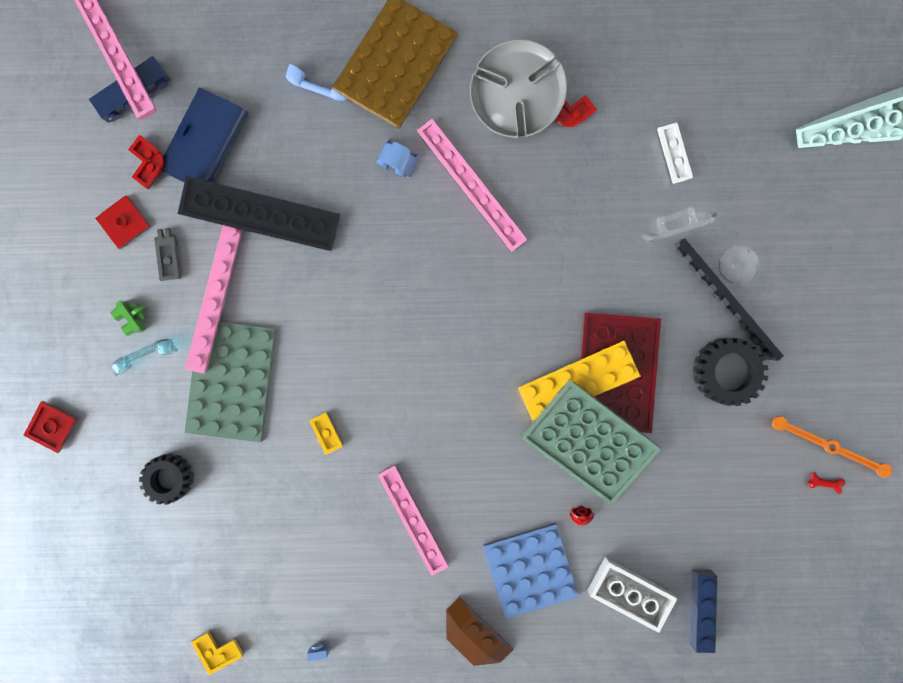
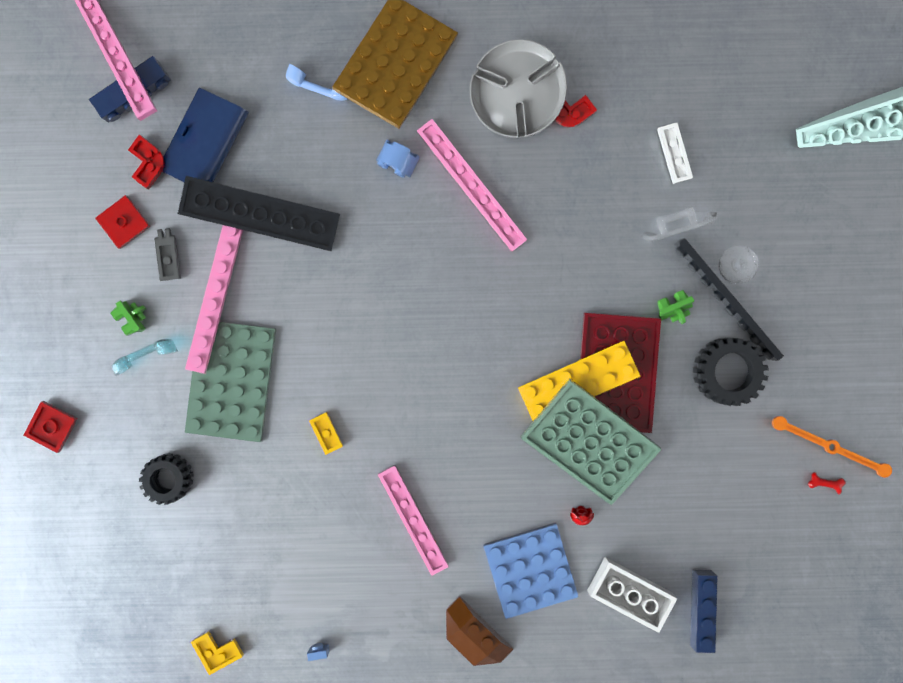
(677, 309): none -> bright green hips

